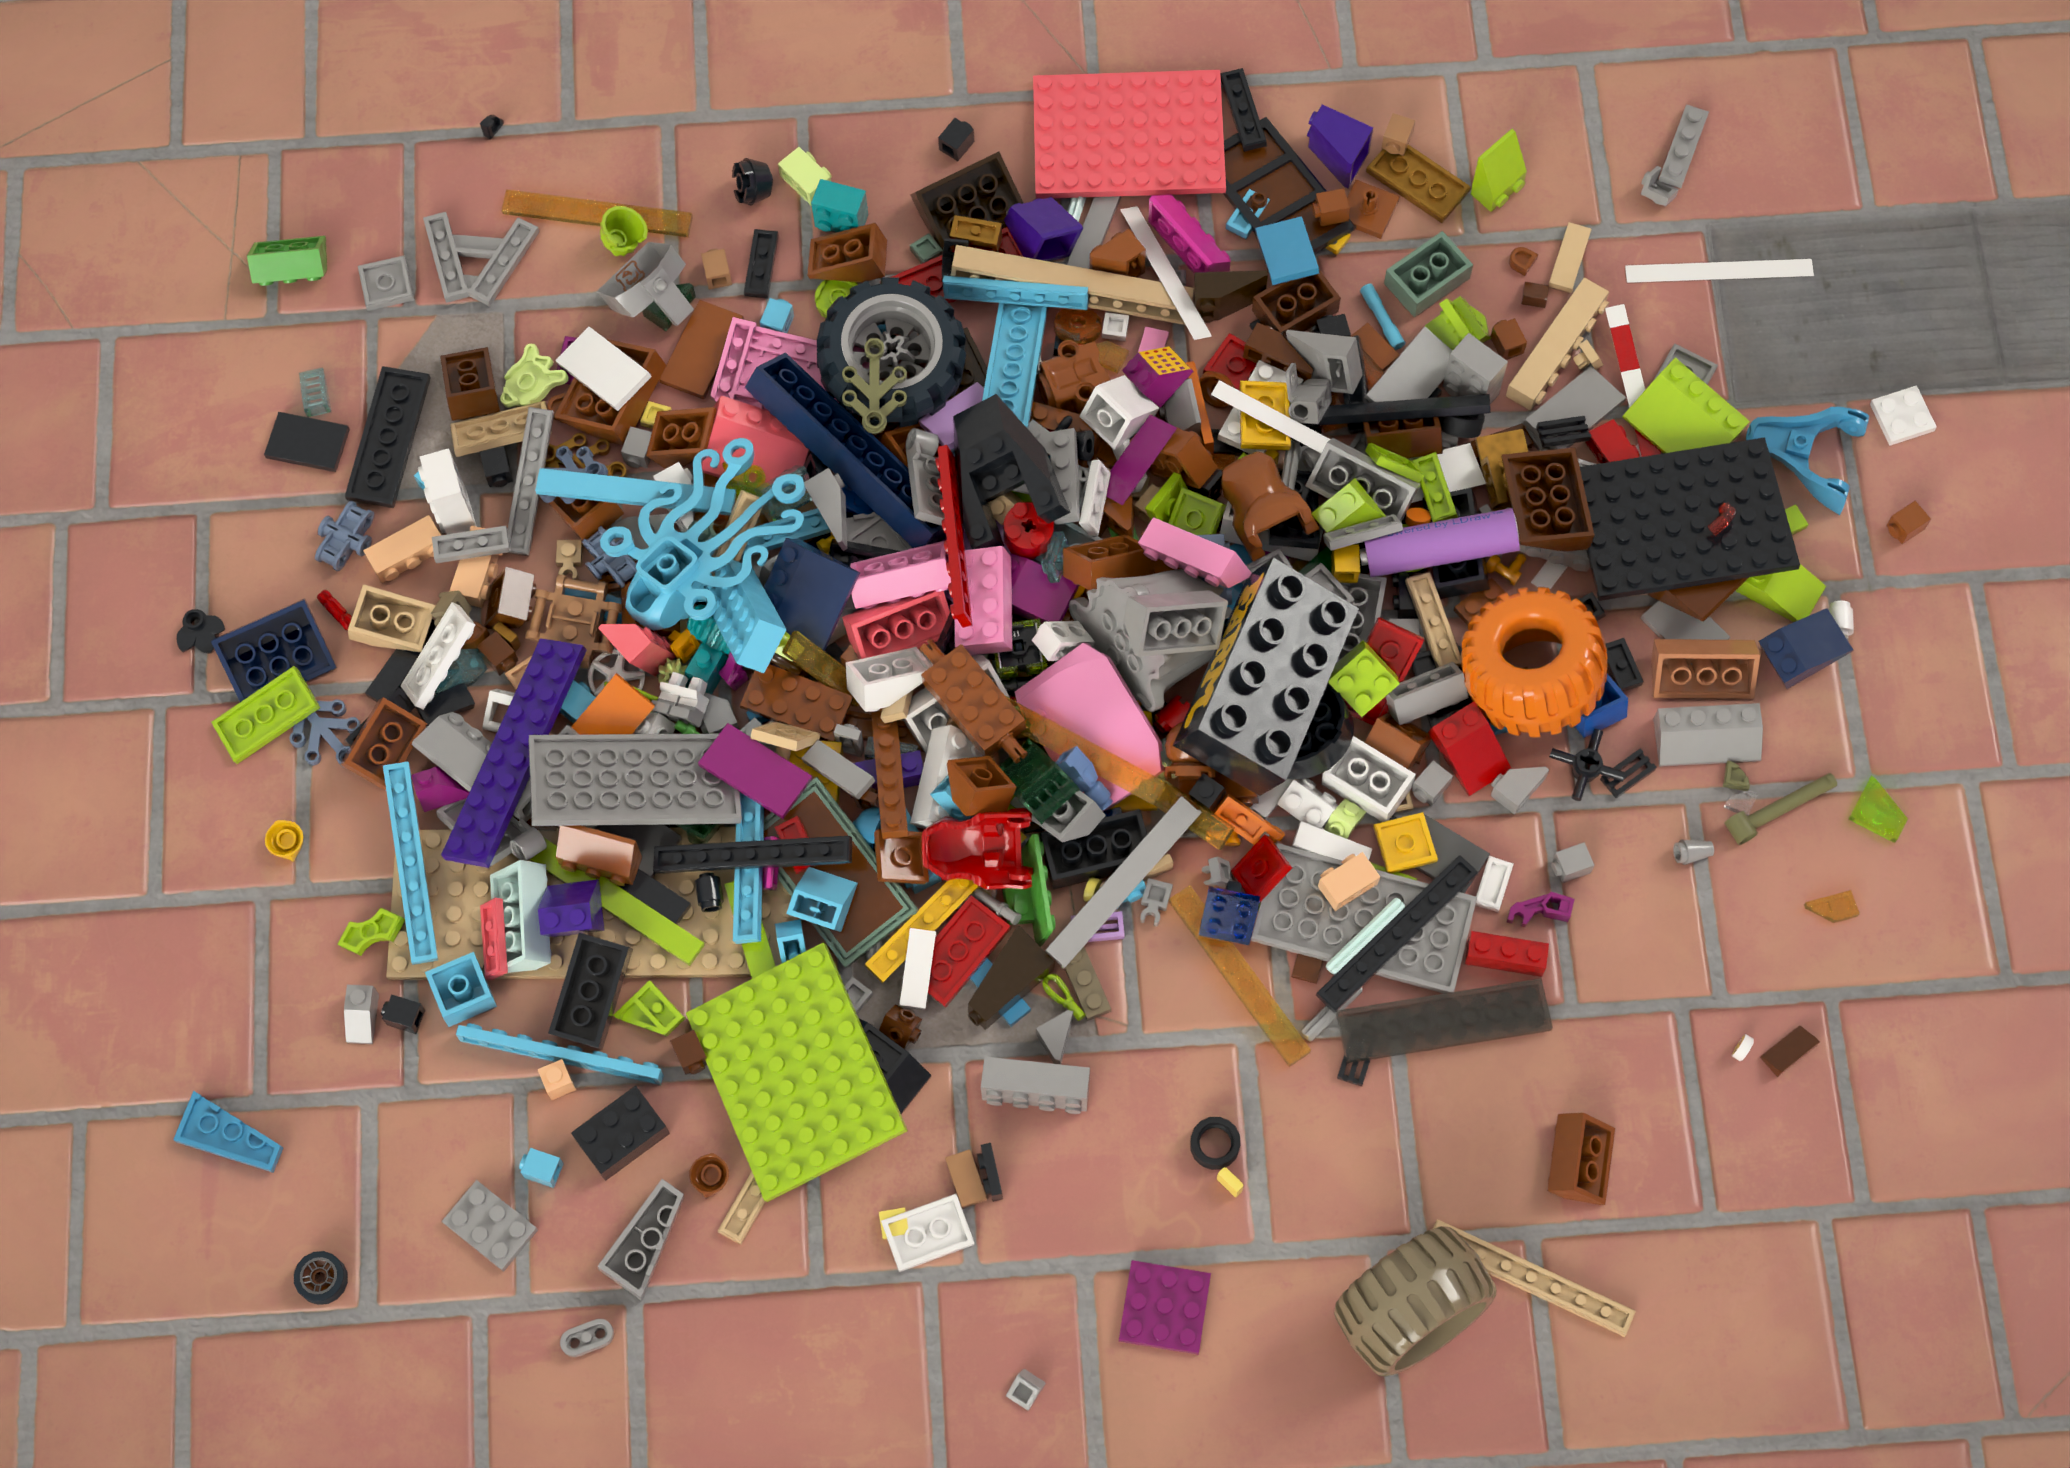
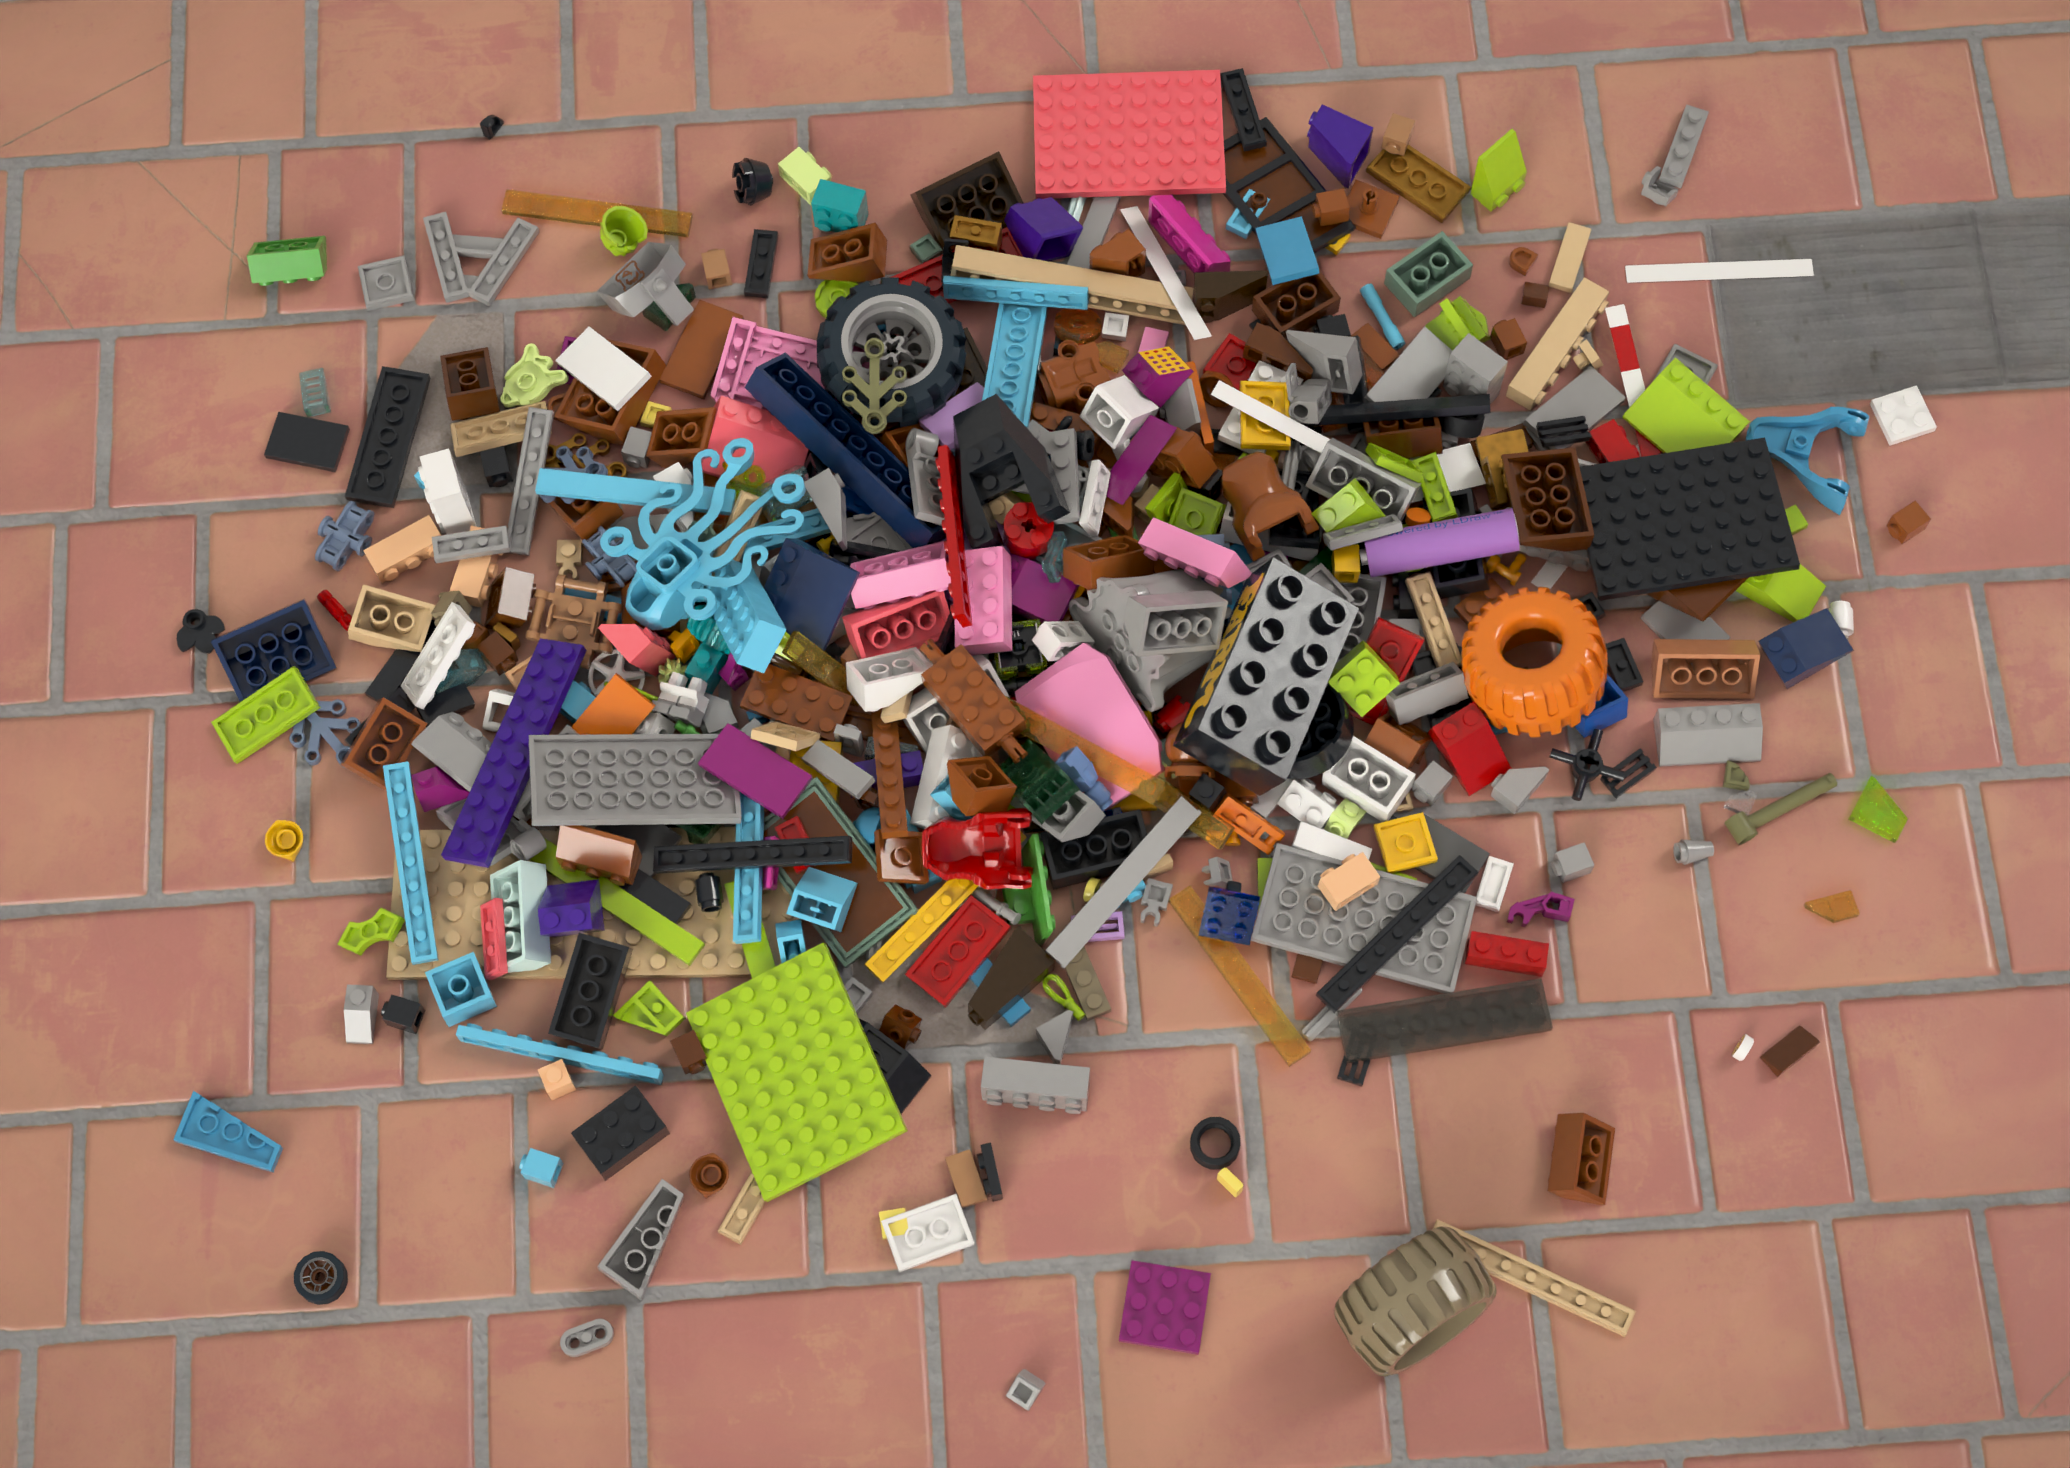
(490, 1225): light grey plate -> none
(777, 315): medium azure brick -> none
(917, 968): white tile -> none
(956, 139): black brick -> none
(1261, 868): red plate -> none
(1365, 936): light aqua axle -> none
(1720, 523): clear red arm -> none

